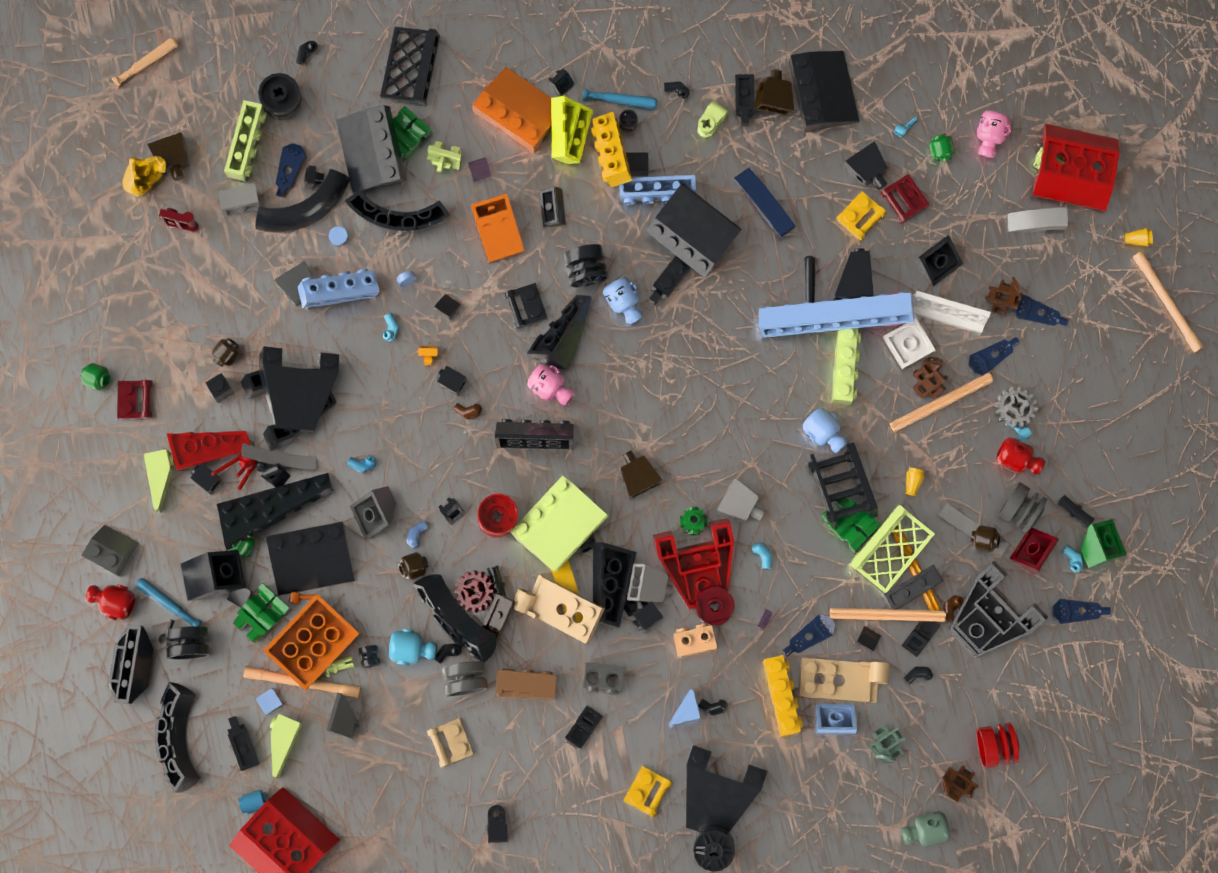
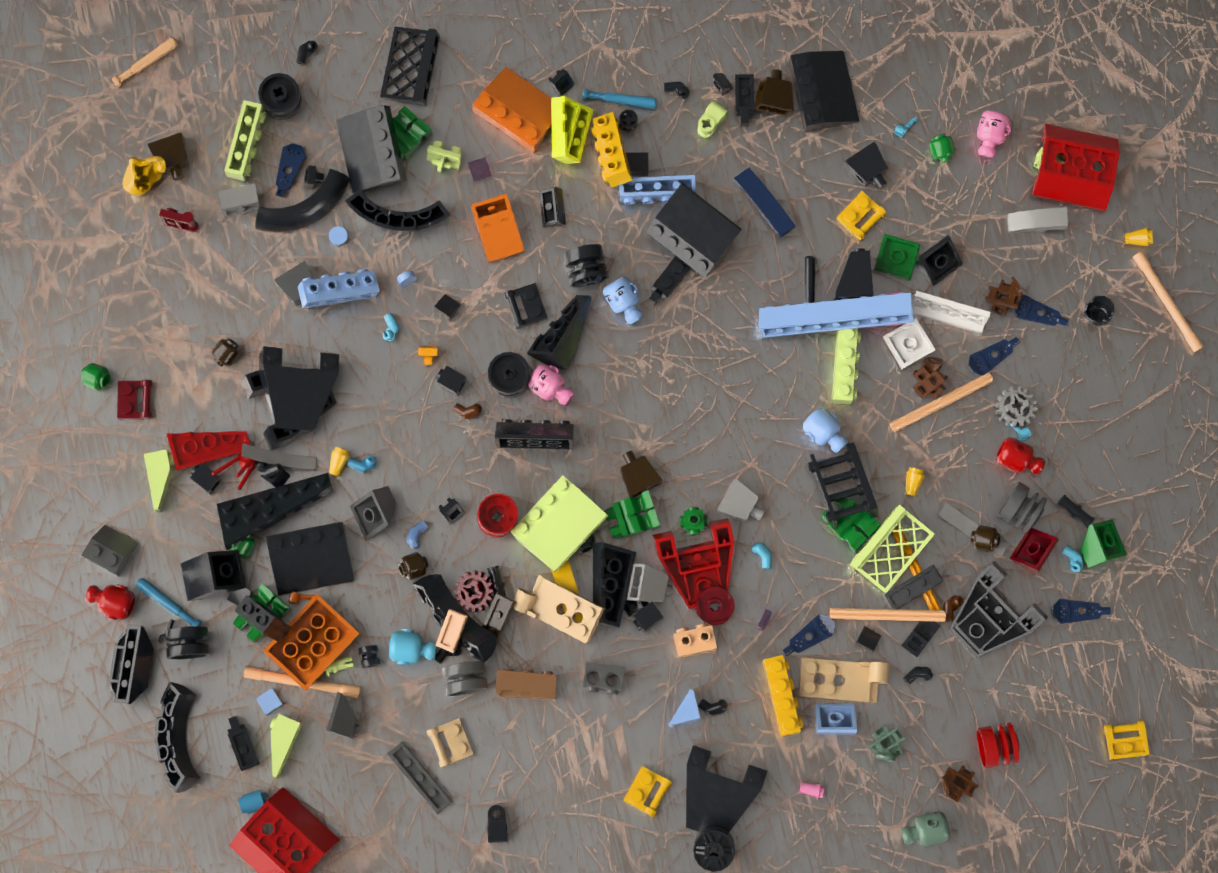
(219, 387): black brick -> none
(263, 619): none -> black window
(338, 460): none -> yellow cone
(419, 777): none -> dark grey tile
(451, 630): none -> light nougat tile
(504, 364): none -> black wheel
(583, 727): black slope -> none
(628, 516): none -> green hips
(721, 83): none -> black slope
(812, 789): none -> bright pink pin
(897, 257): none -> green tile
(910, 196): dark red plate -> none
(1099, 310): none -> black hair
(1129, 746): none -> yellow plate

